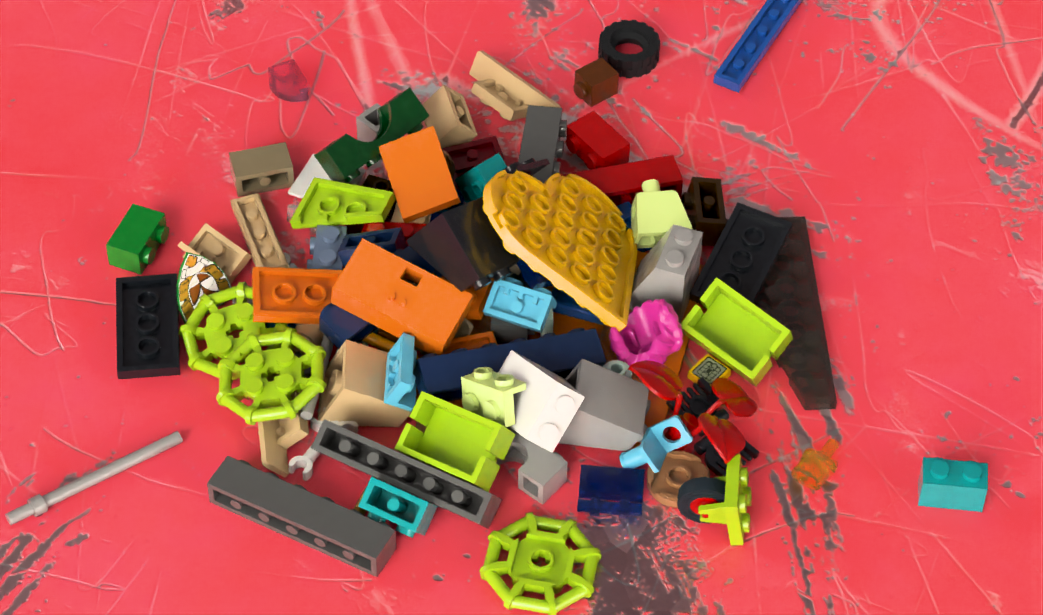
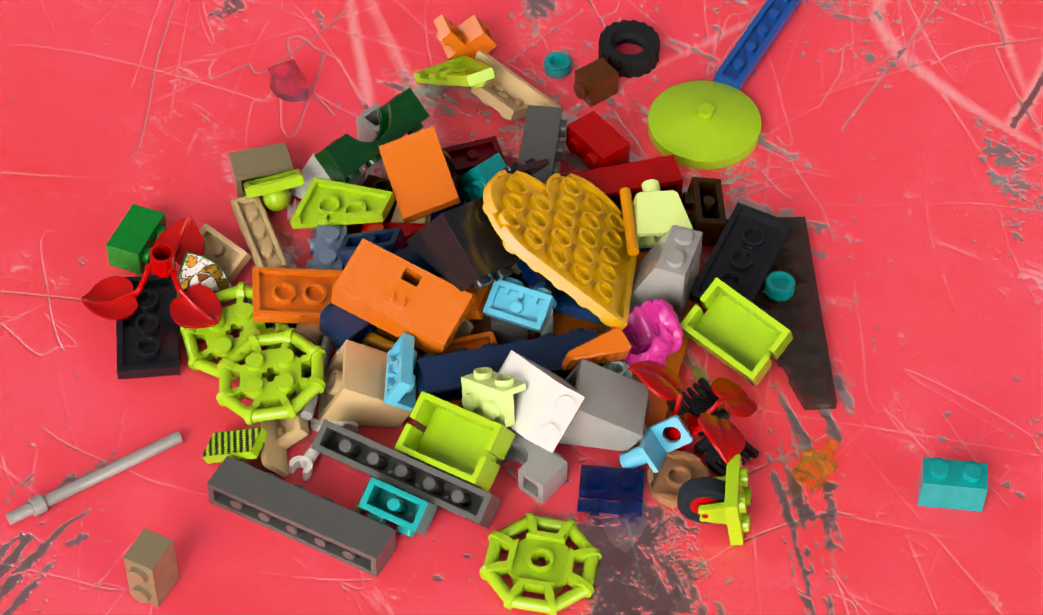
(151, 567): none -> dark tan brick
(194, 309): none -> red plant
(238, 444): none -> lime tile
(274, 188): none -> lime tile
(449, 117): tan brick -> none
(456, 72): none -> lime wing
(464, 39): none -> orange brick
(557, 65): none -> teal tile
(600, 350): none -> orange slope
(629, 221): none -> light orange bar
(704, 124): none -> lime dish
(709, 369): tile -> none
(779, 285): none -> teal tile

